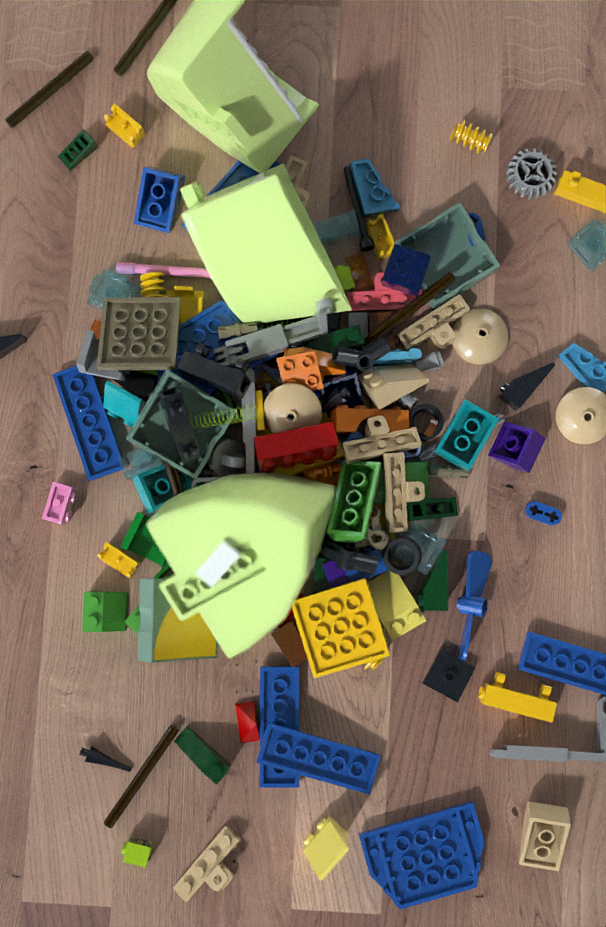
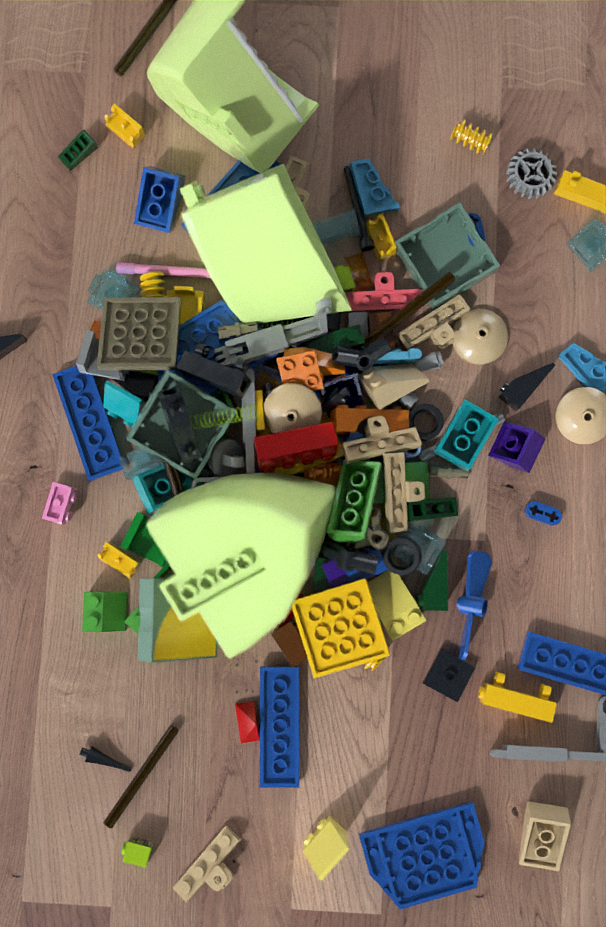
(49, 89): dark brown axle -> none
(203, 755): dark green slope -> none
(217, 563): white tile -> none
(318, 758): blue plate -> none
(406, 270): clear blue brick -> none
(430, 427): reddish brown tile -> none

